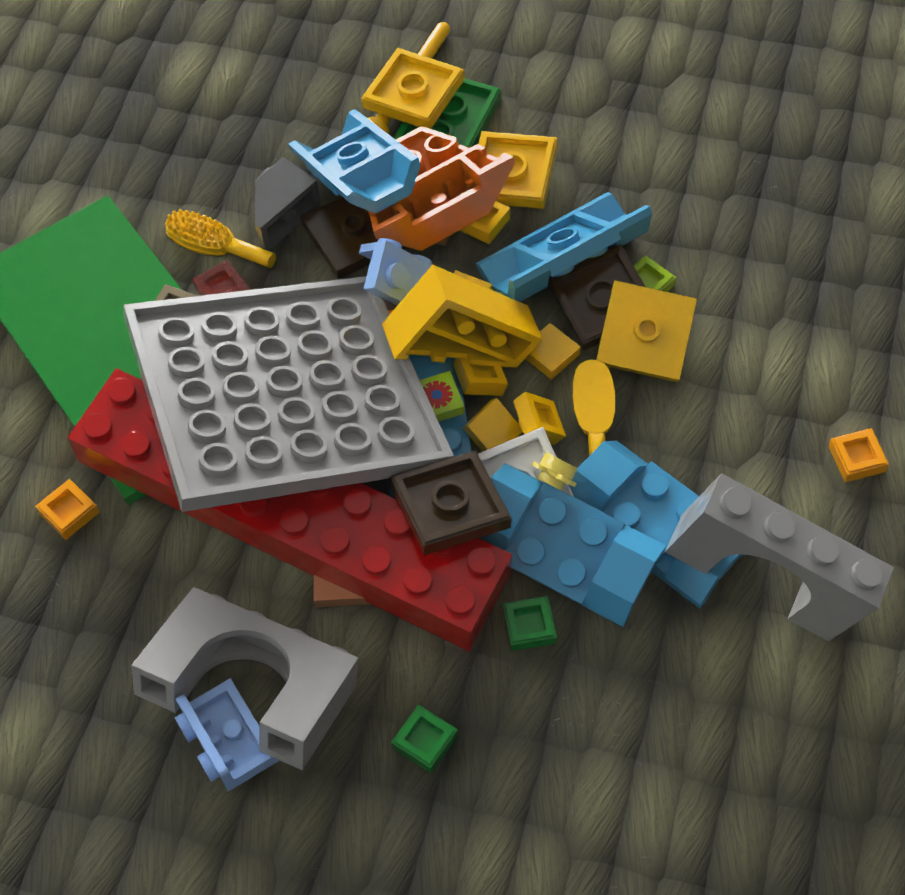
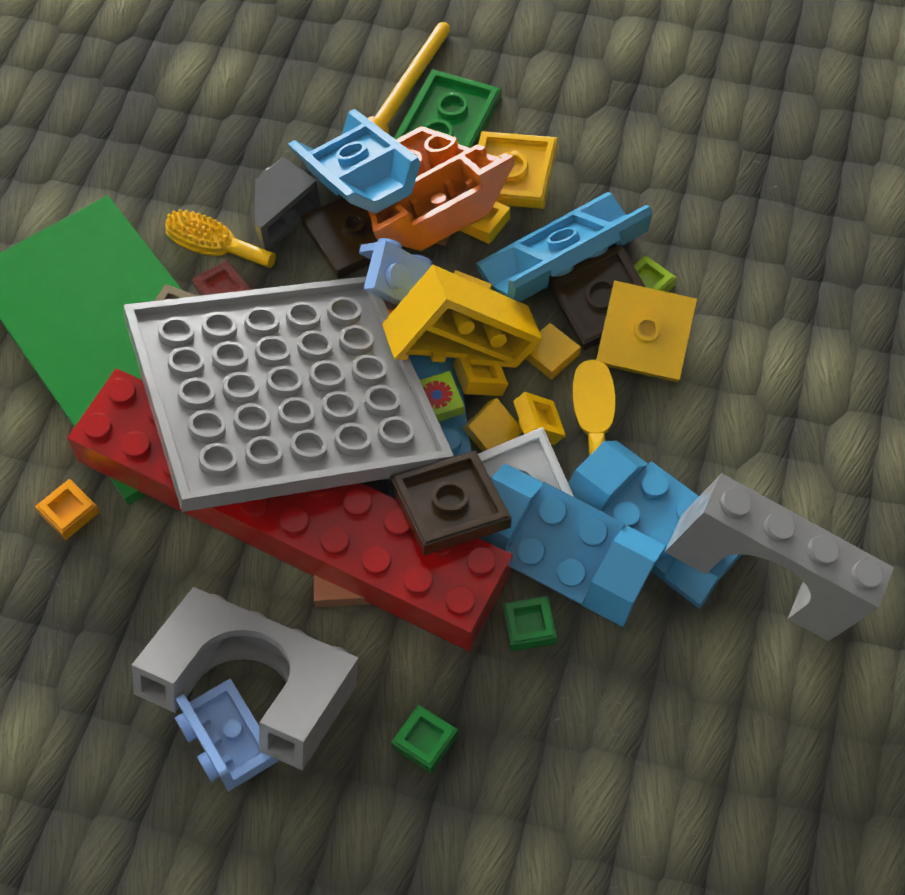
(413, 88): yellow plate -> none
(555, 471): light yellow plate -> none
(858, 455): light orange tile -> none

